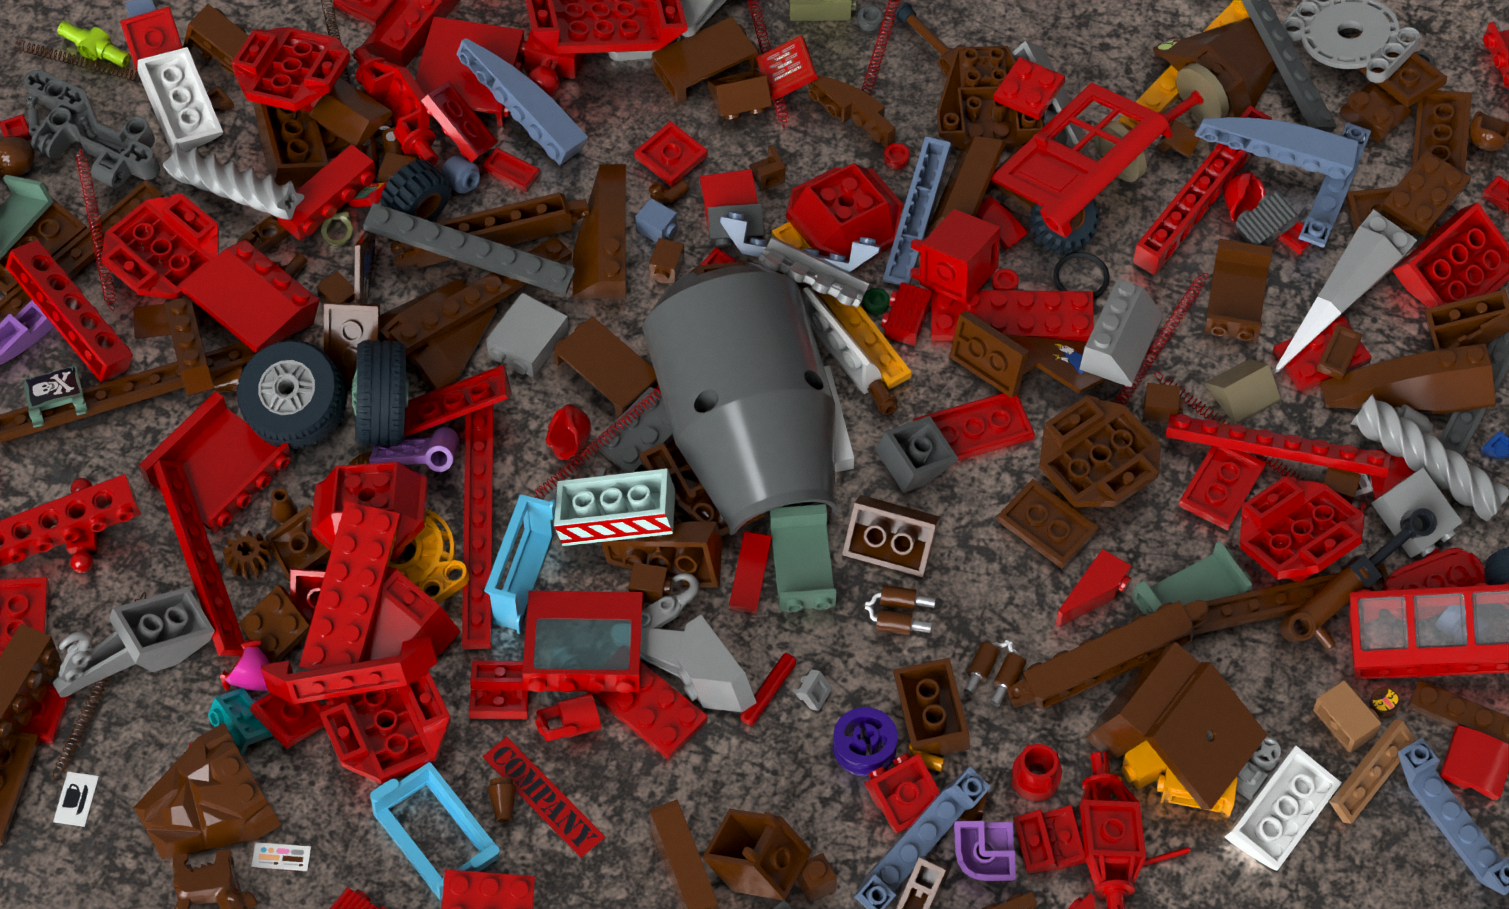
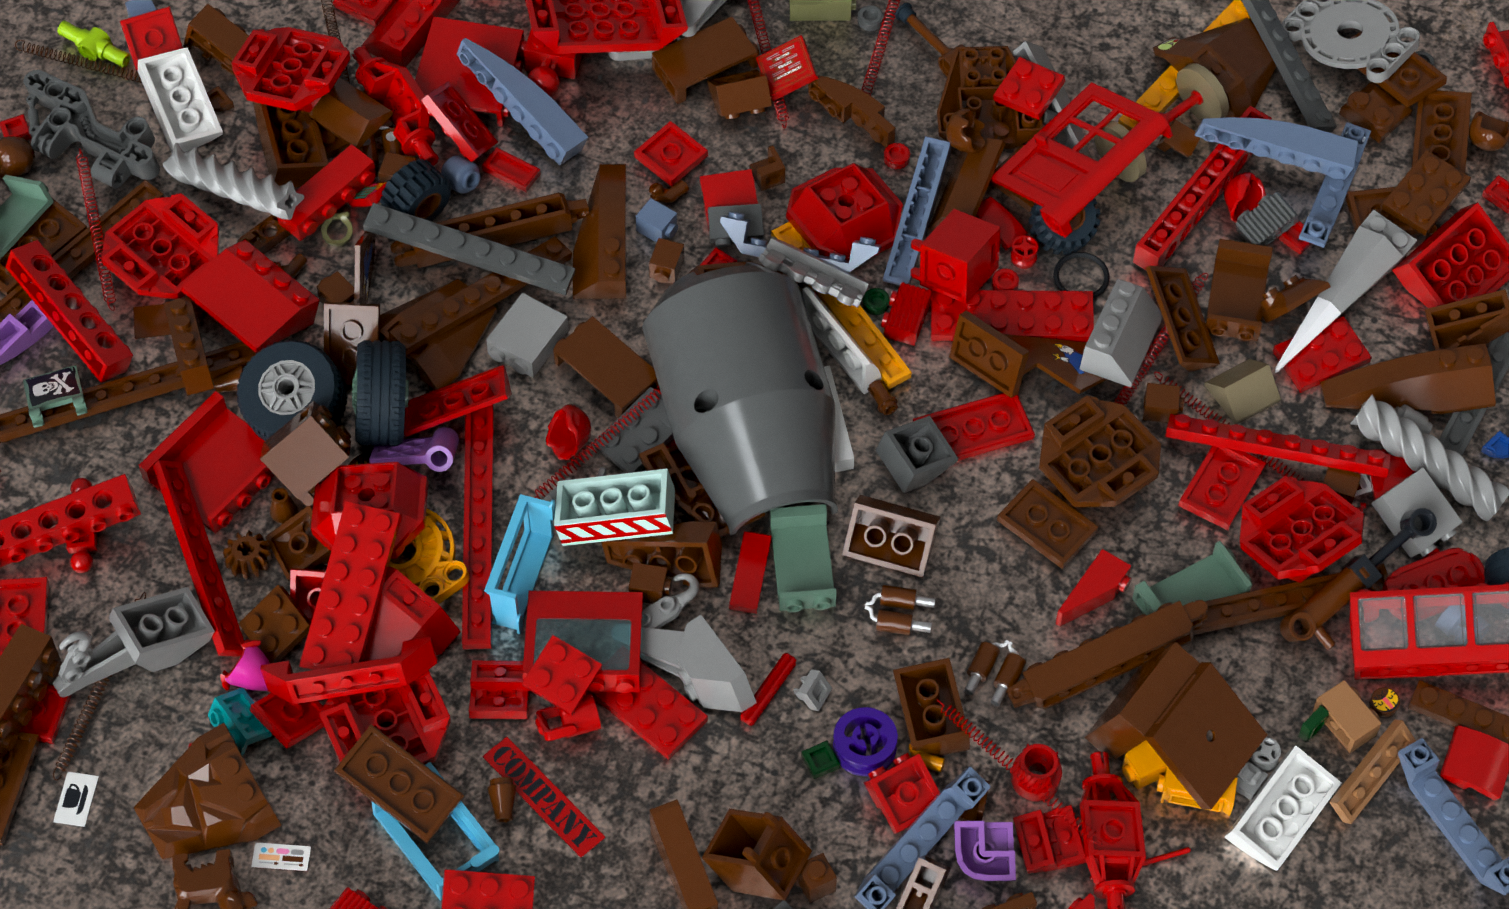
(306, 450): none -> reddish brown container
(399, 783): none -> reddish brown tile
(562, 675): none -> red plate
(820, 759): none -> dark green tile
(965, 131): none -> reddish brown hair
(1020, 774): none -> red piece
(1029, 247): none -> red wheel
(1183, 317): none -> reddish brown slope
(1291, 296): none -> reddish brown slope
(1313, 724): none -> dark green tile
(1339, 352): reddish brown tile -> none

